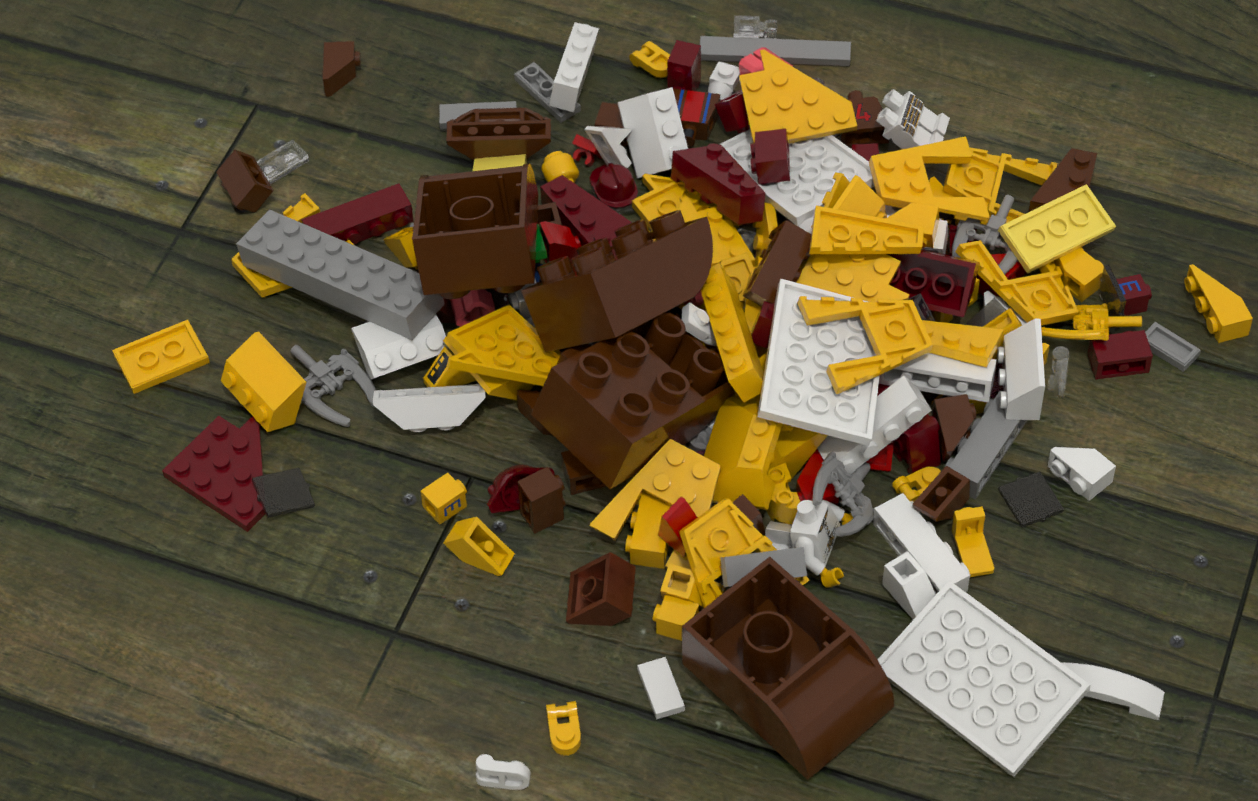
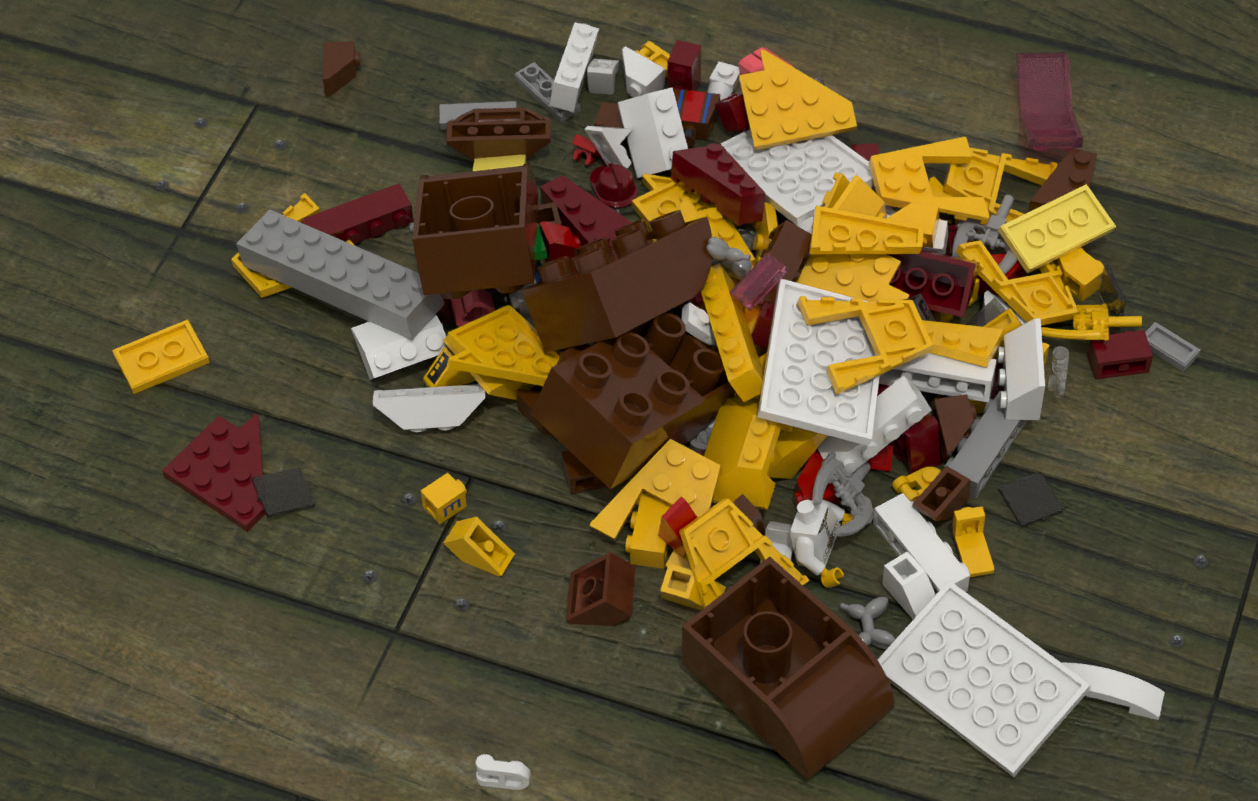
(244, 181): reddish brown brick -> none
(264, 383): yellow slope -> none
(282, 161): clear plate -> none
(323, 375): light grey bar -> none
(402, 246): yellow slope -> none
(505, 487): dark red hat -> none
(541, 499): reddish brown brick -> none
(559, 164): yellow head -> none
(566, 736): yellow plate -> none
(602, 76): none -> white slope
(641, 74): none -> white slope
(661, 688): white tile -> none
(672, 615): yellow brick -> none
(730, 258): none -> light grey piece
(738, 566): light grey tile -> none
(752, 27): clear plate -> none
(758, 281): none -> clear pink tile
(771, 156): dark red brick -> none
(783, 501): yellow cylinder -> none
(792, 51): light grey tile -> none
(866, 114): reddish brown torso -> none
(874, 609): none -> light grey piece
(910, 122): white hips -> none
(1047, 101): none -> clear pink windscreen
(1082, 469): white slope -> none
(1136, 294): dark red brick -> none
(1222, 309): yellow slope -> none

